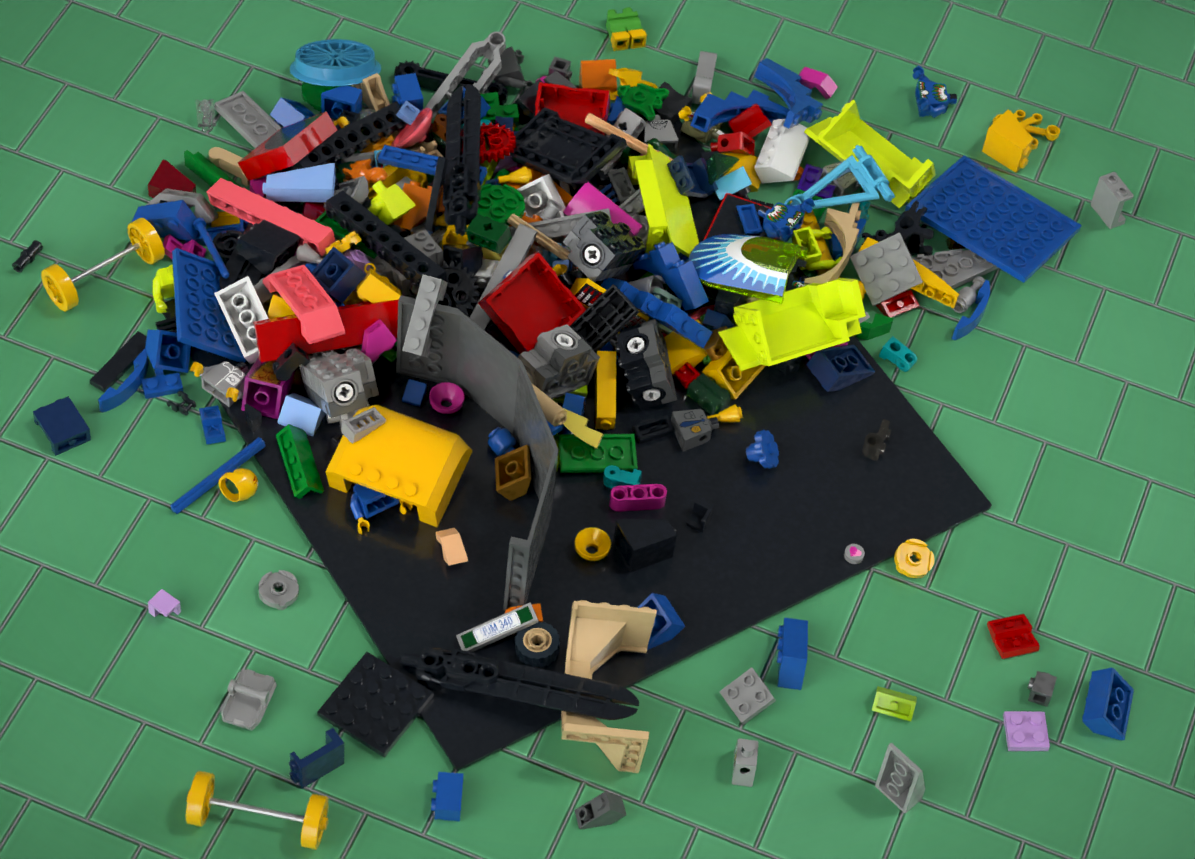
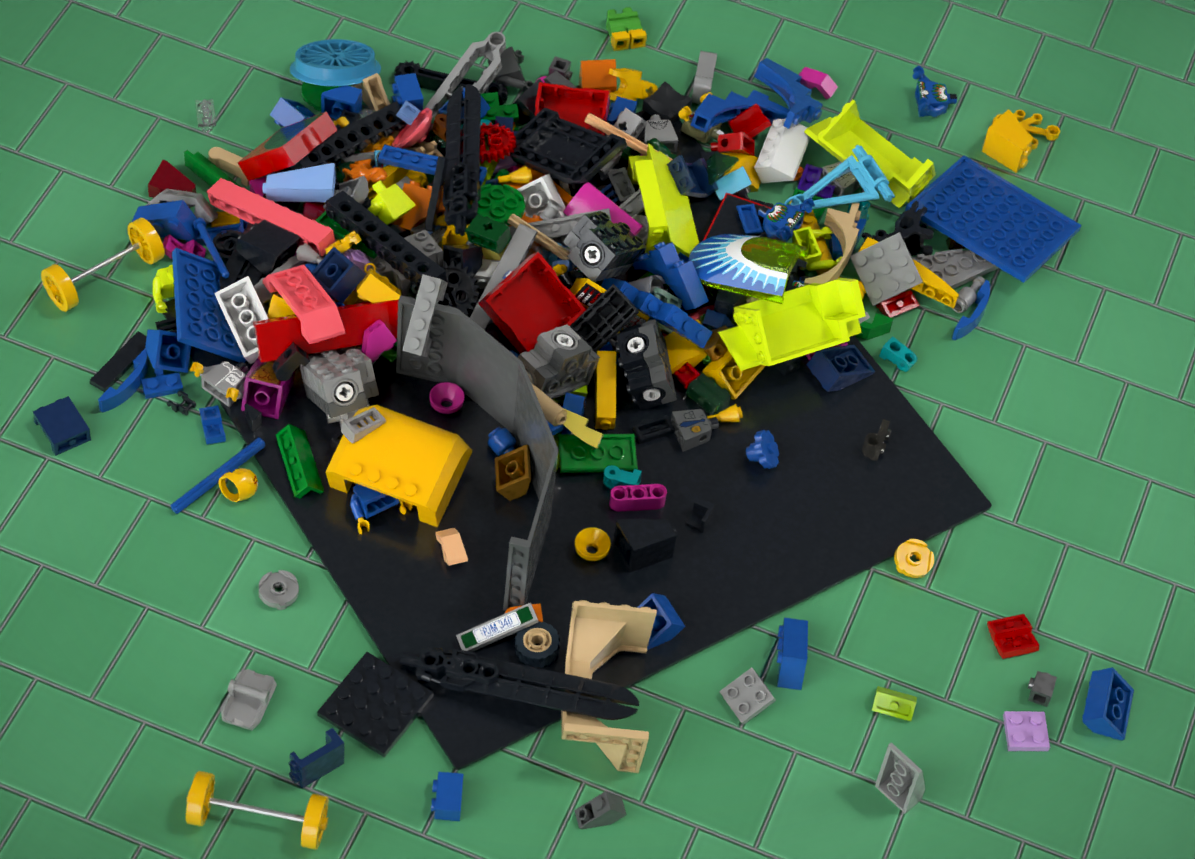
(27, 256): black pin -> none
(163, 604): lavender panel -> none
(247, 118): light grey plate -> none
(301, 413): light blue slope -> none
(414, 392): blue slope -> none
(642, 99): green tile -> none
(745, 757): light grey torso -> none
(854, 553): light grey tile -> none
(1110, 198): light grey panel -> none

